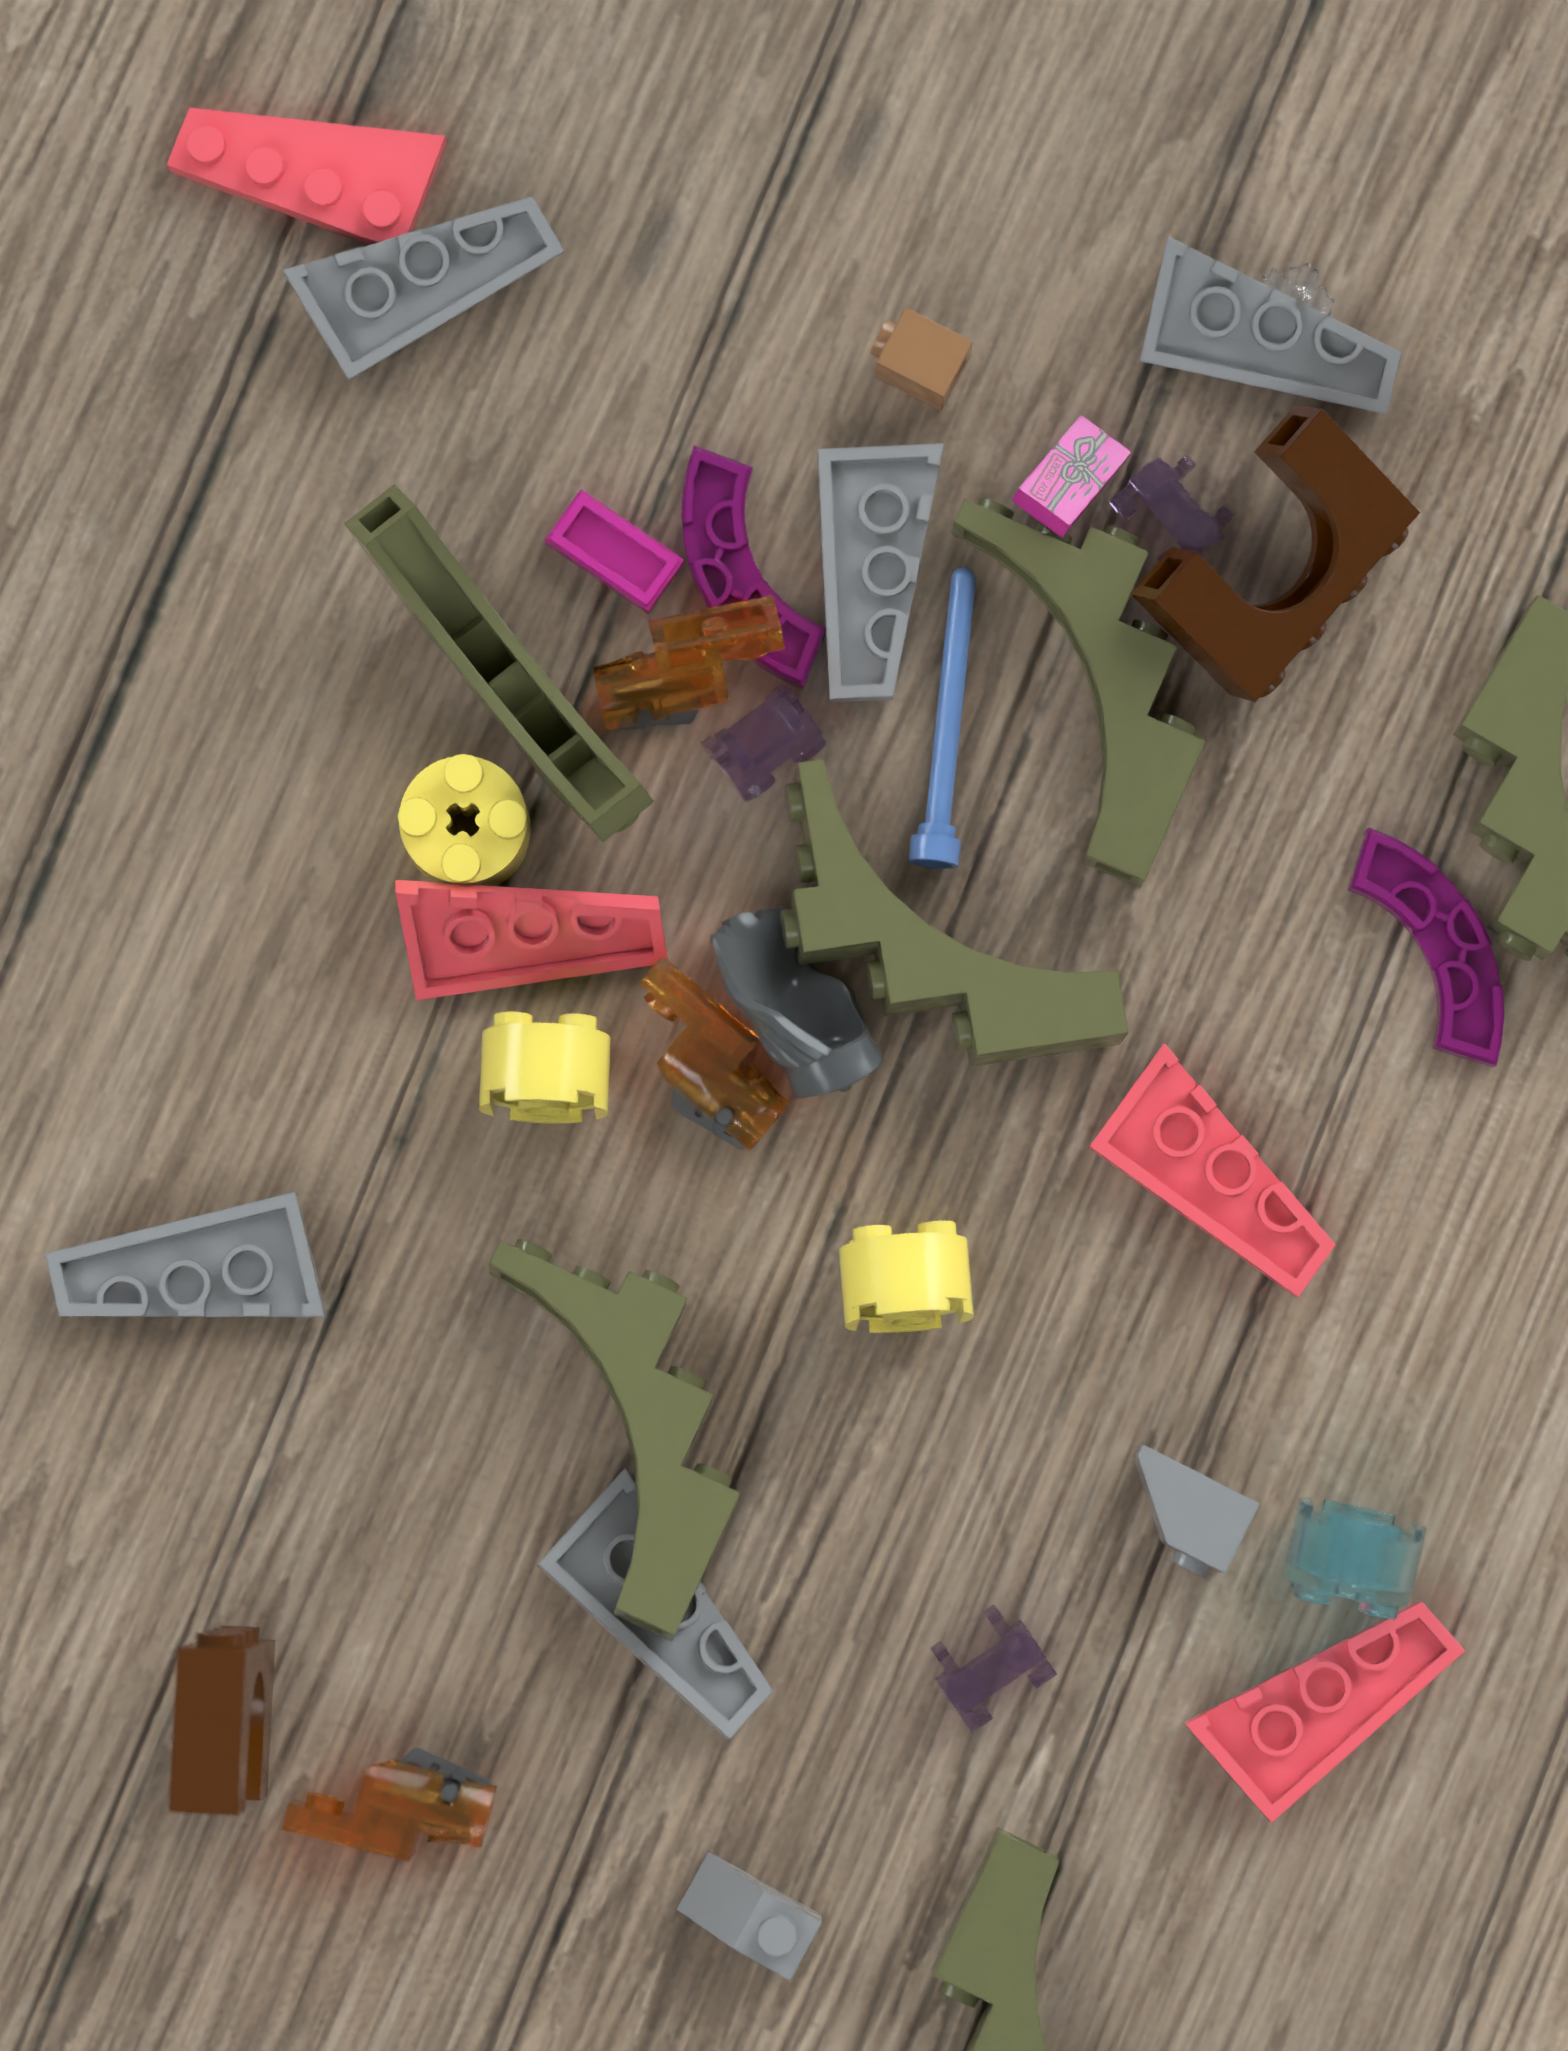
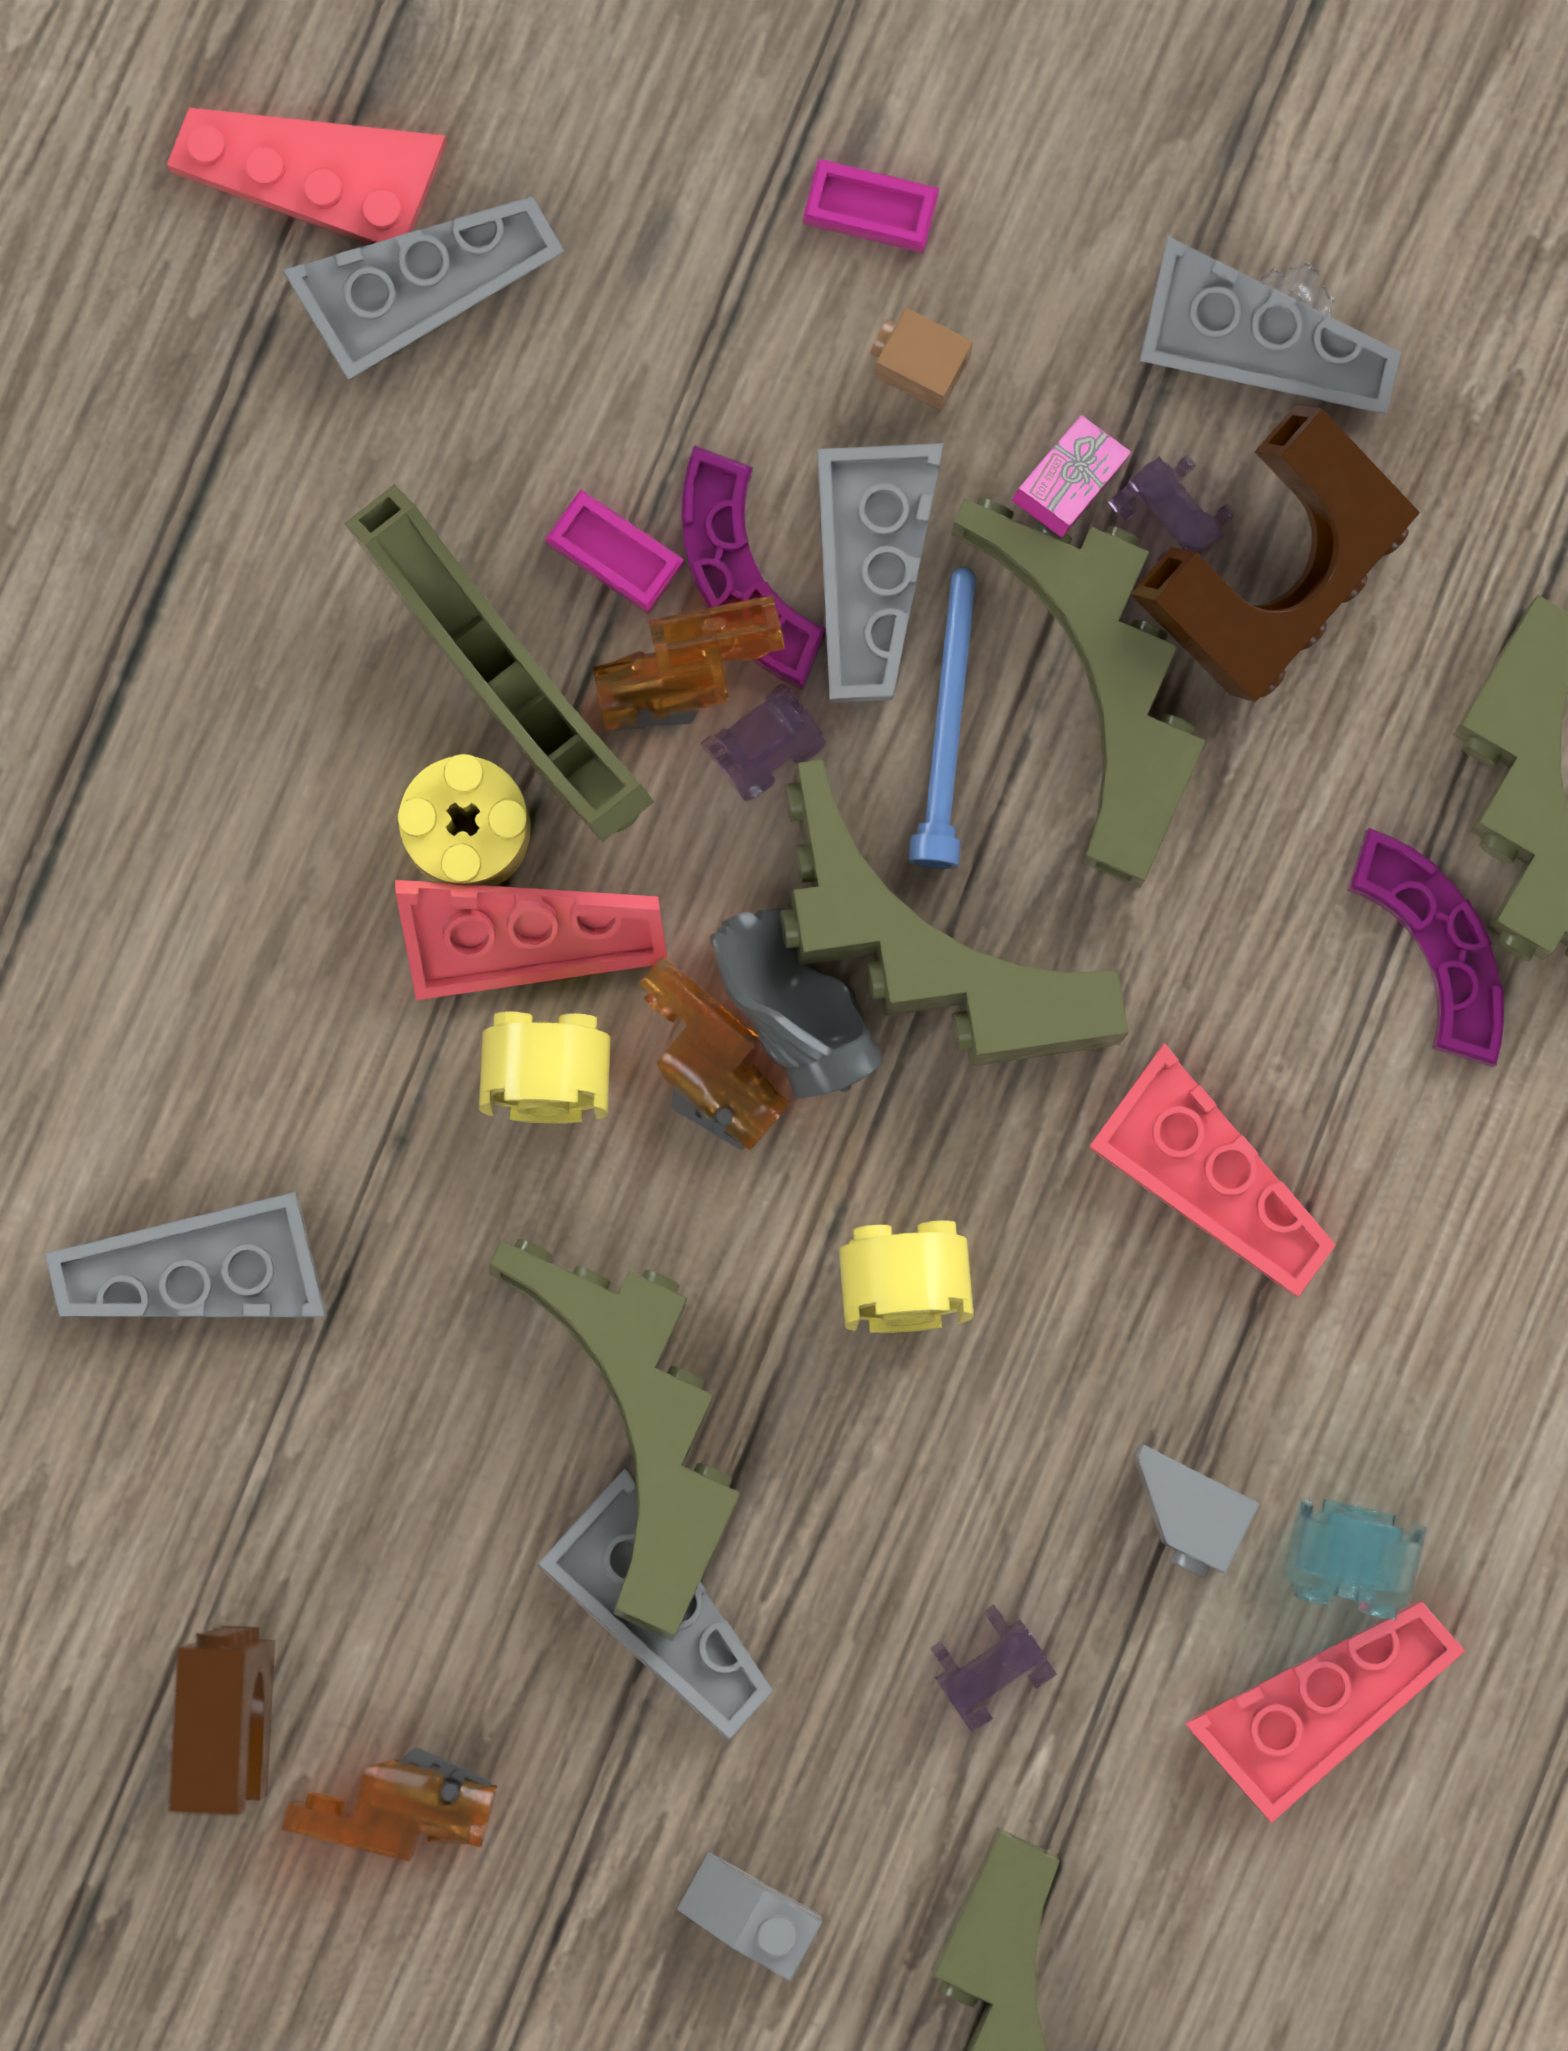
(870, 205): none -> dark pink tile

